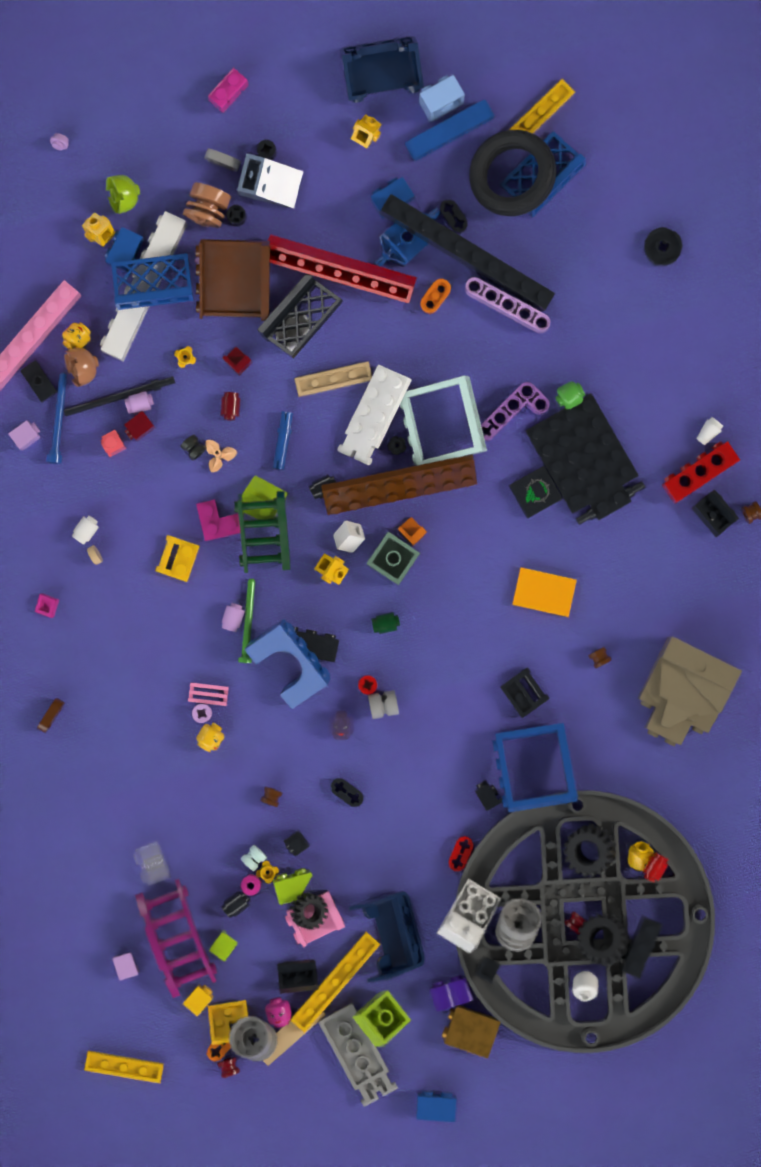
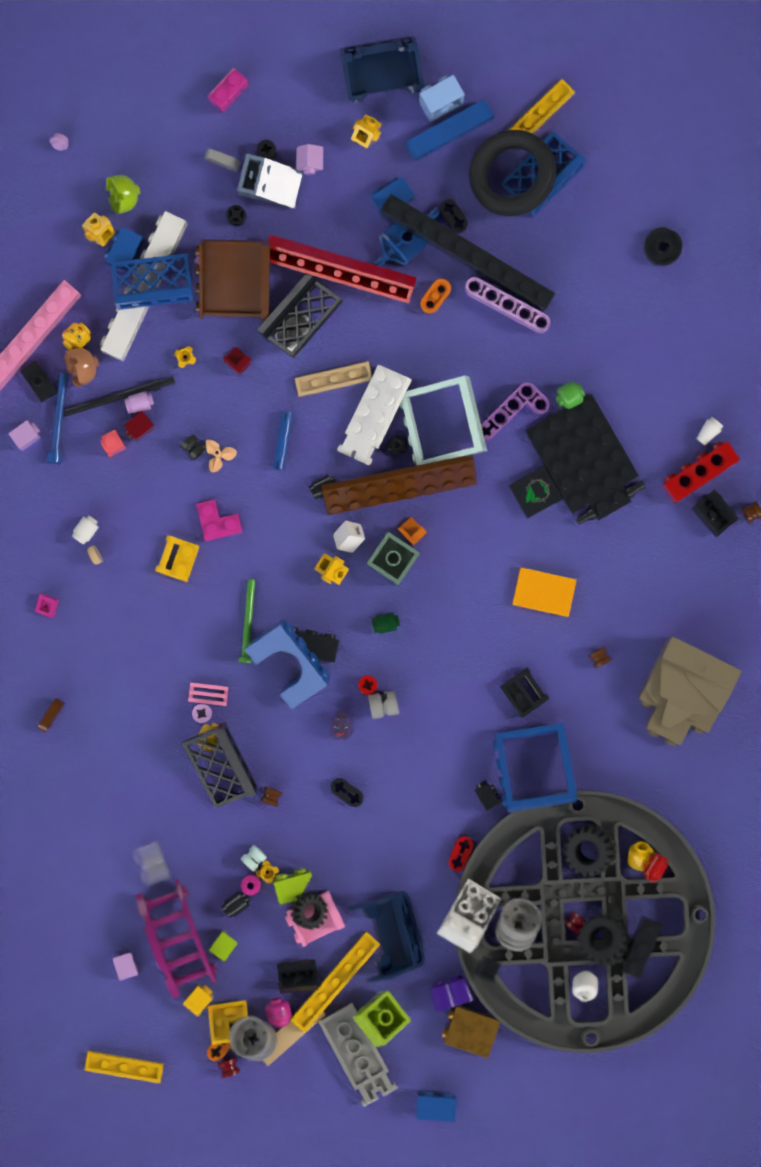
(207, 203): nougat wheel -> none
(230, 406): dark red brick -> none
(232, 617): lavender brick -> none
(236, 761): none -> black fence
(261, 491): lime slope -> none
(279, 522): dark green fence -> none
(296, 843): black brick -> none
(309, 158): none -> lavender brick

